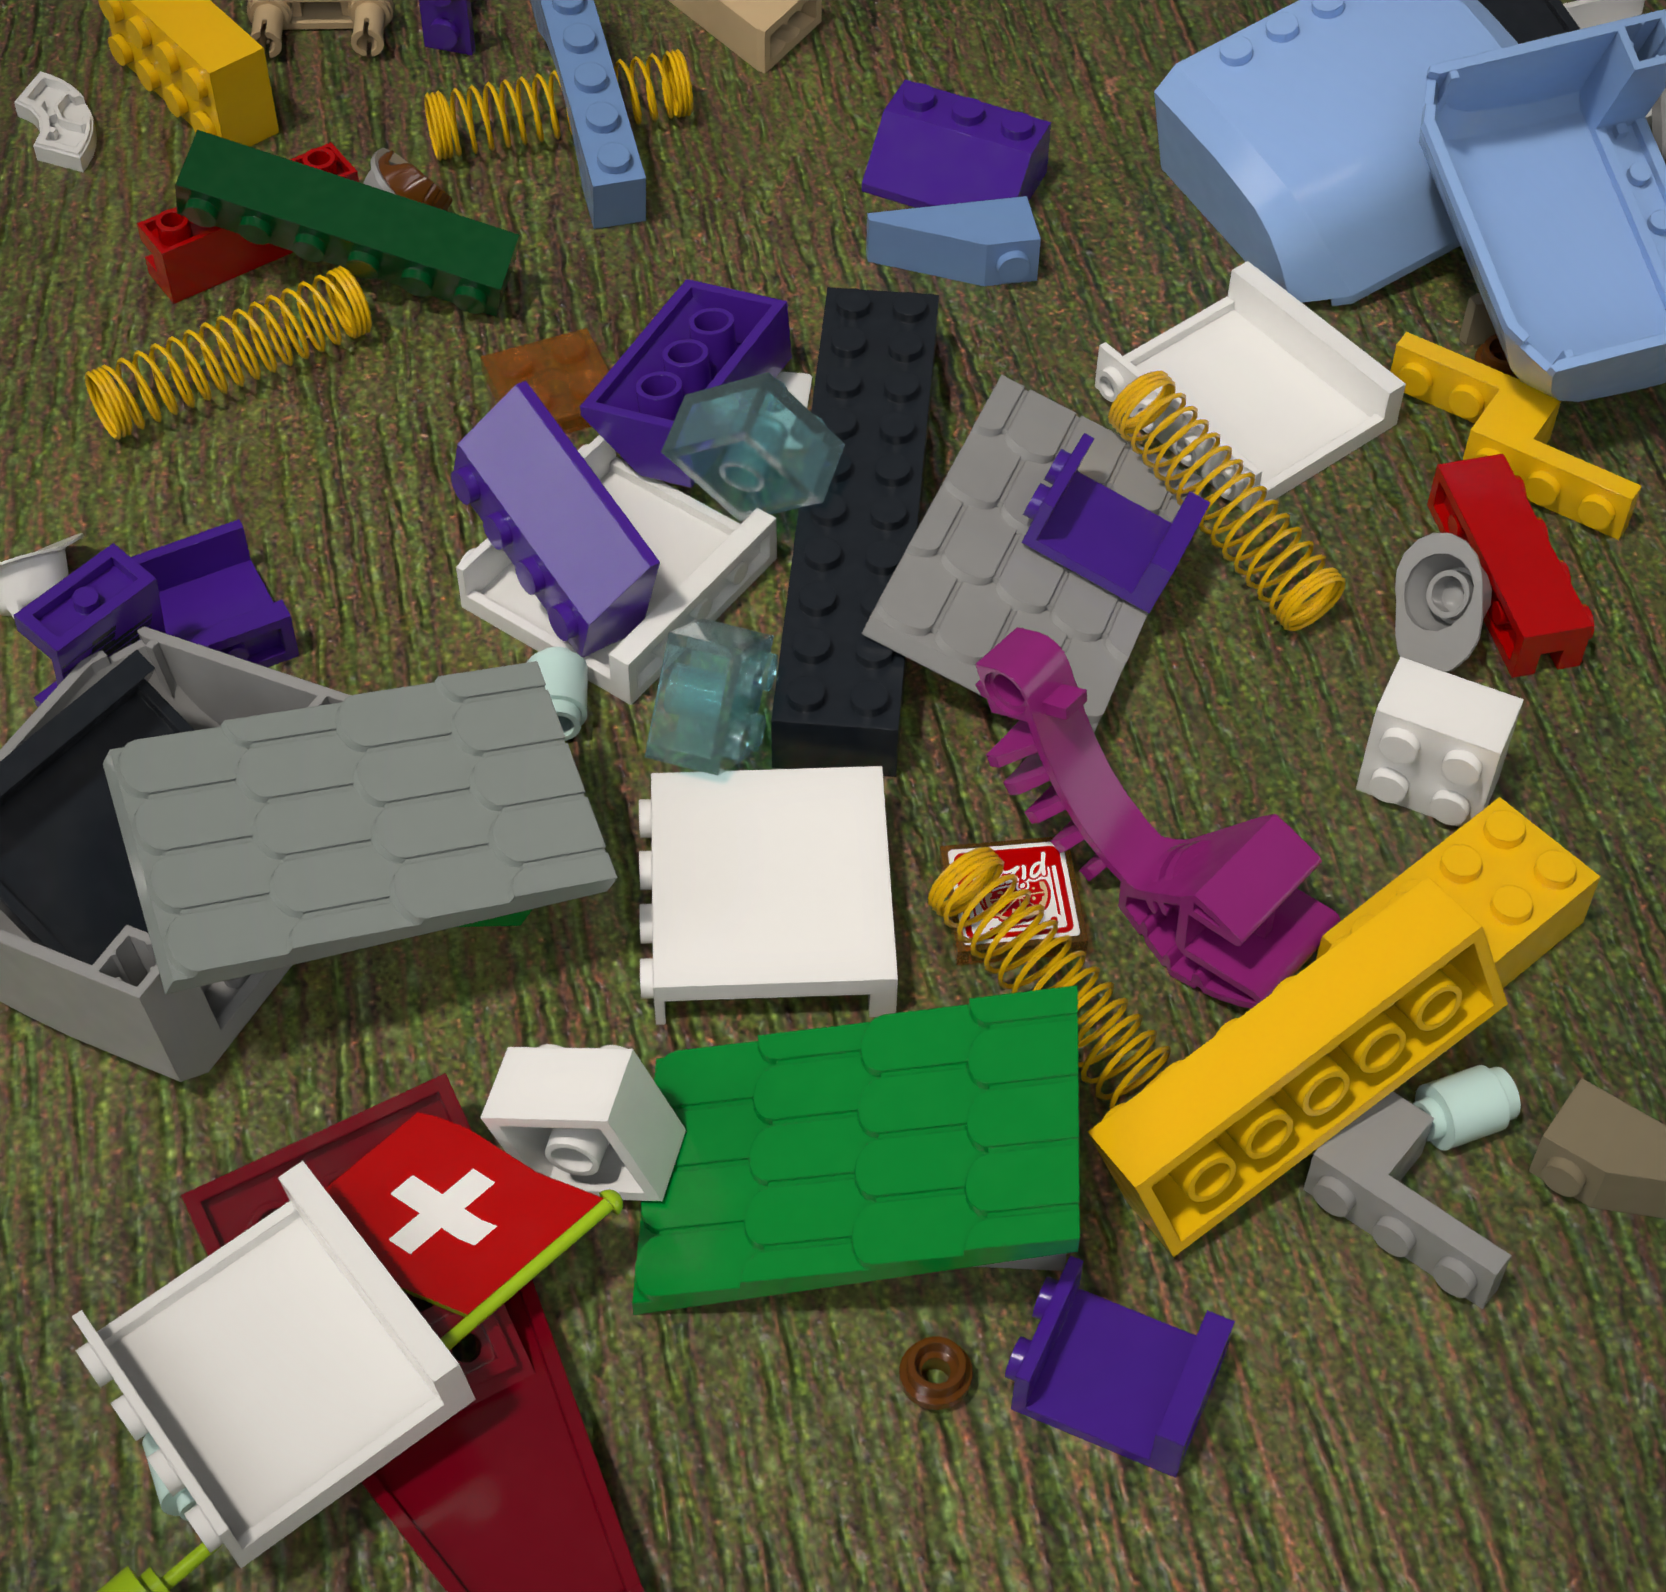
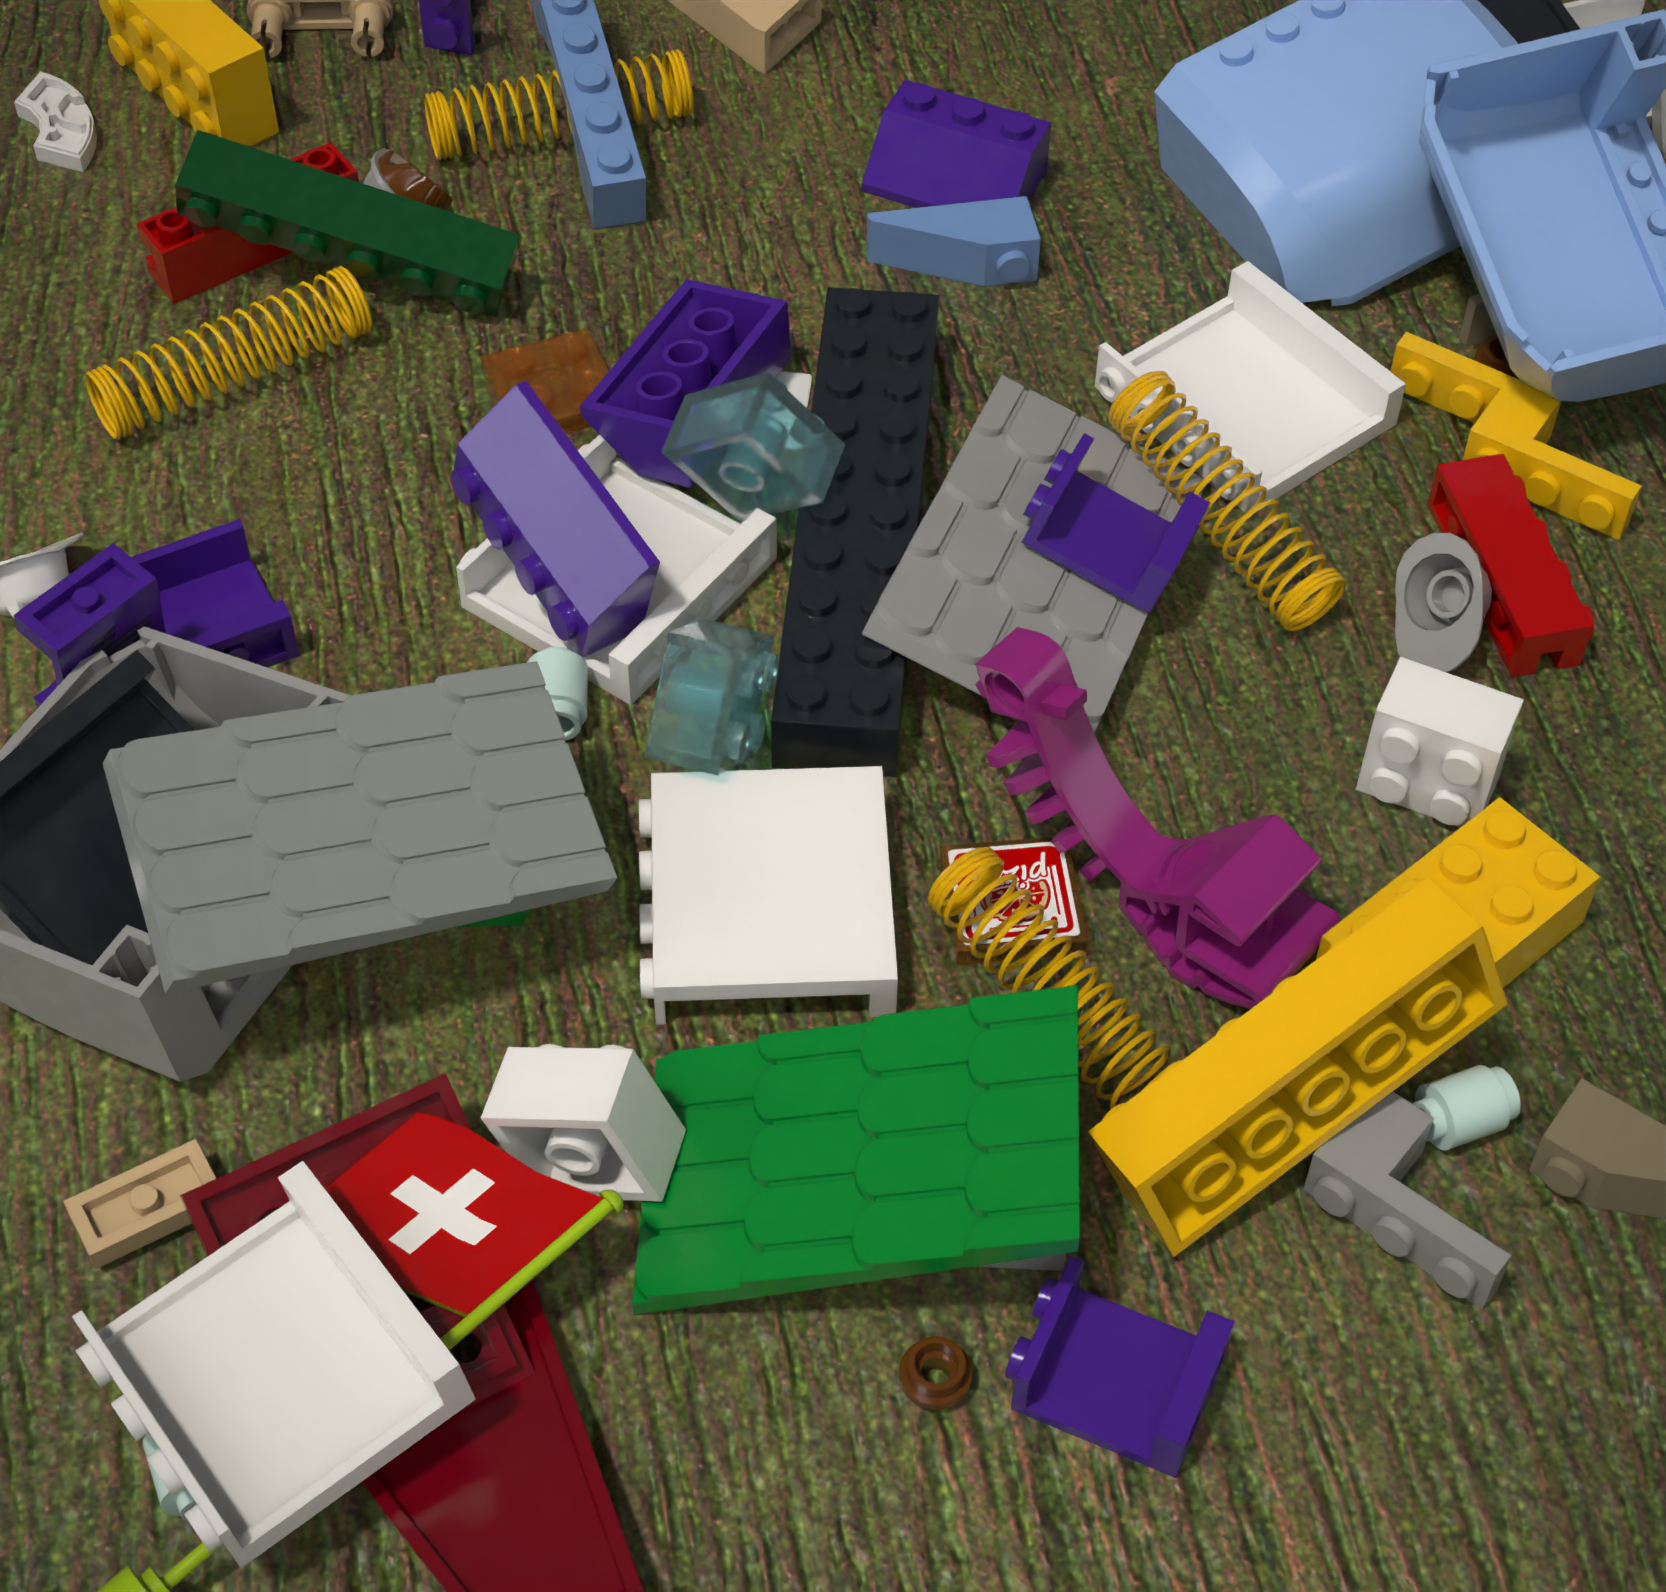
(138, 1204): none -> tan plate

